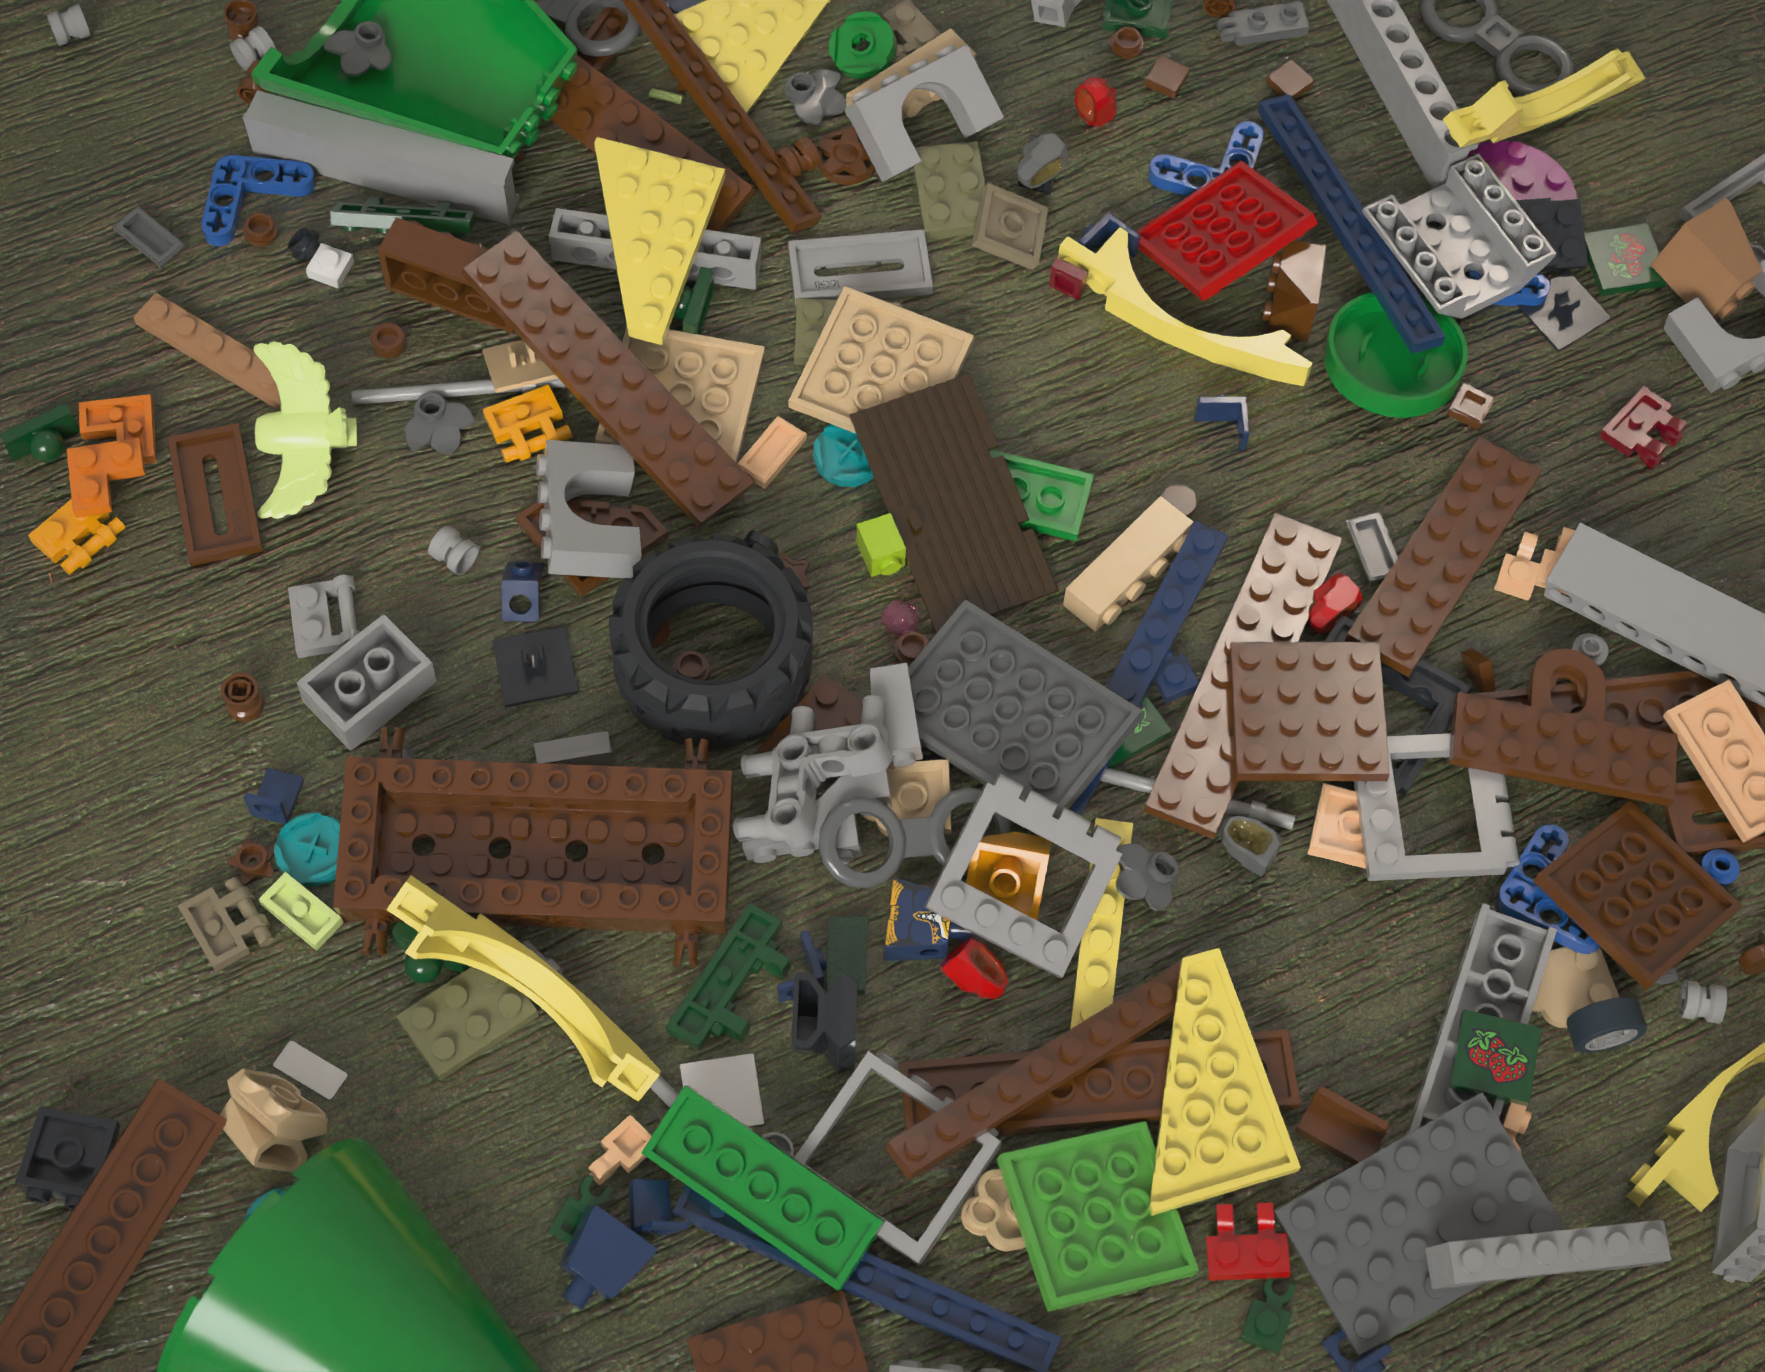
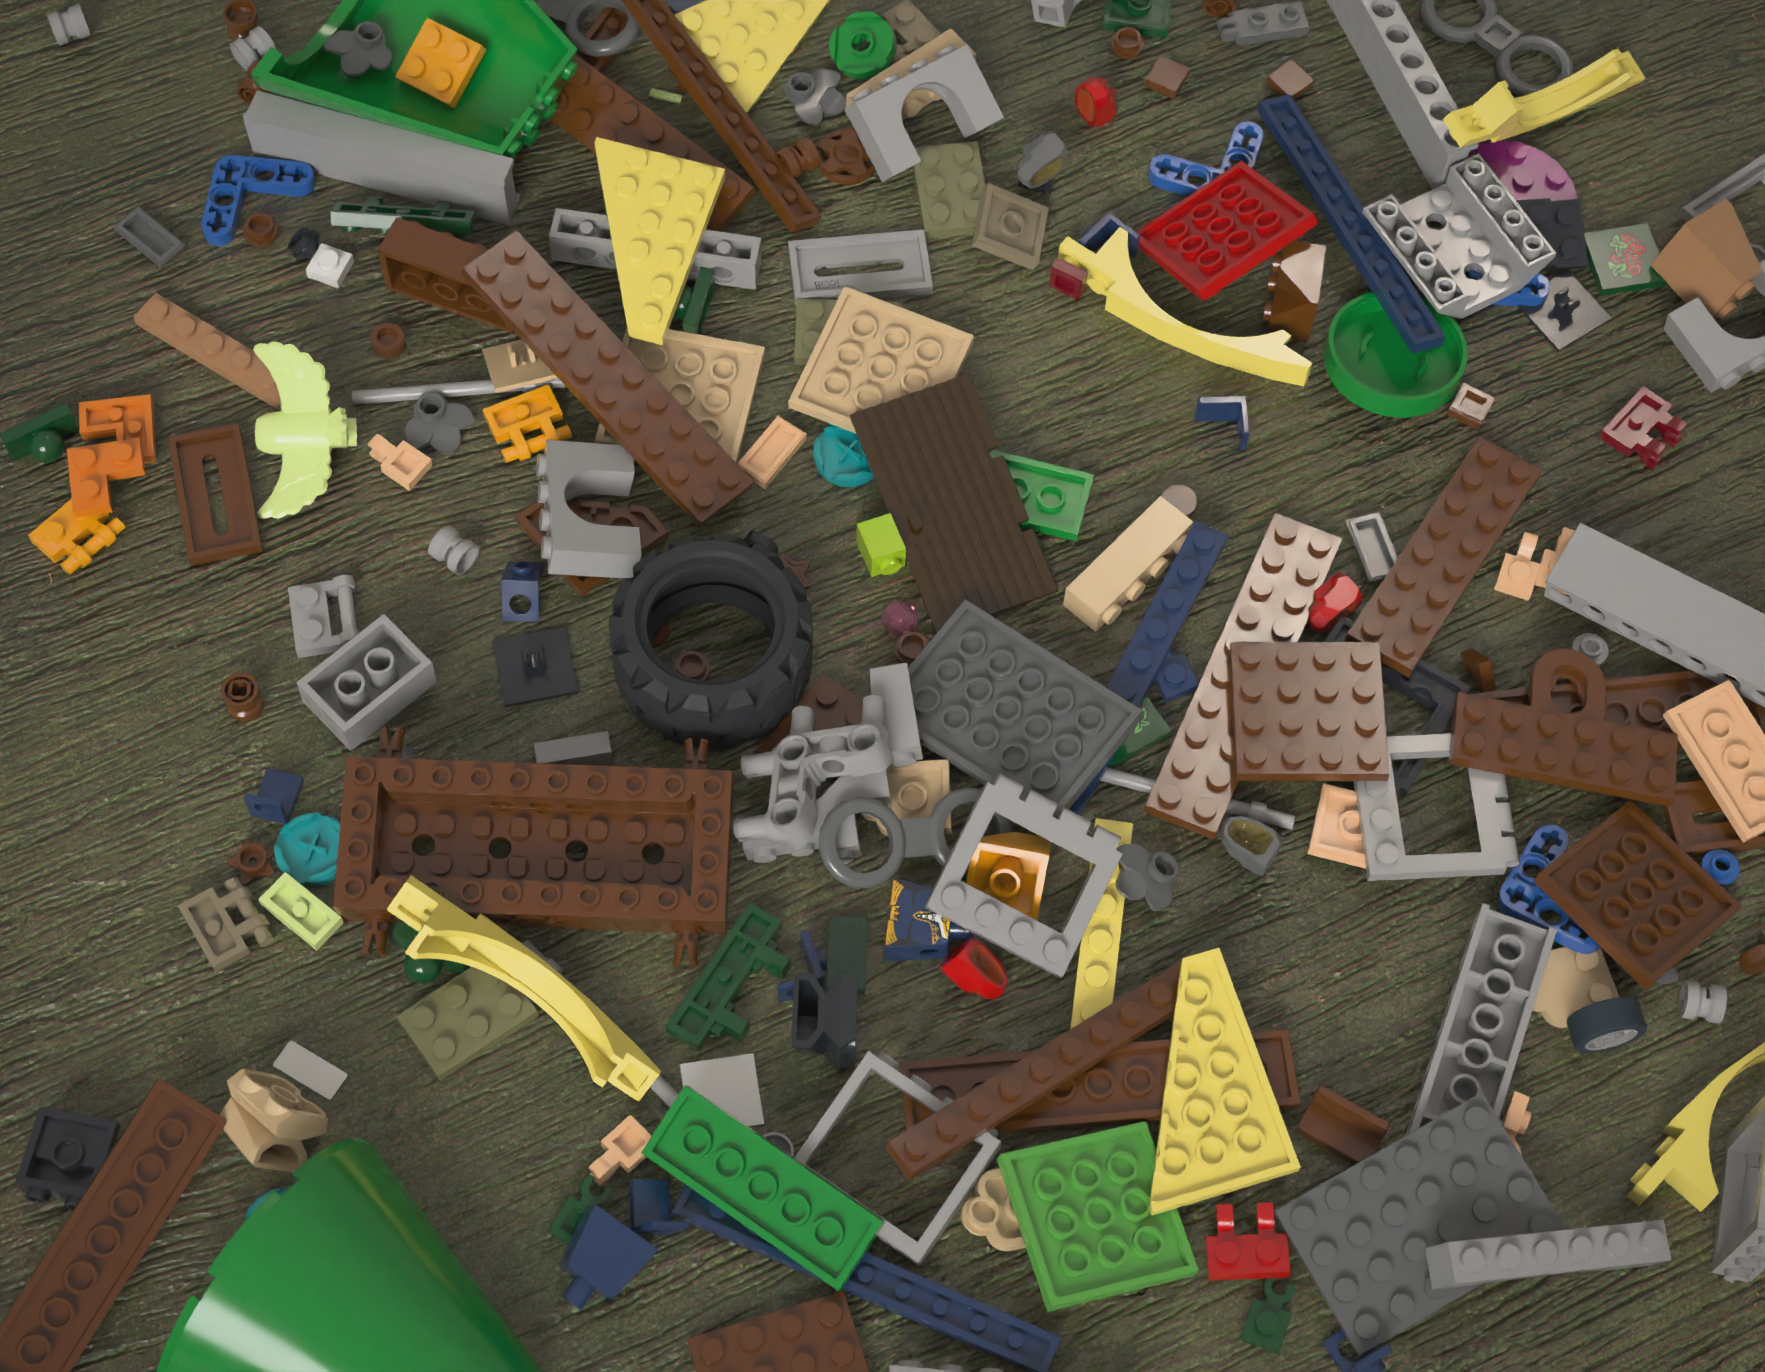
(400, 463): none -> light nougat plate
(440, 63): none -> light orange plate
(1495, 1057): dark green tile -> none

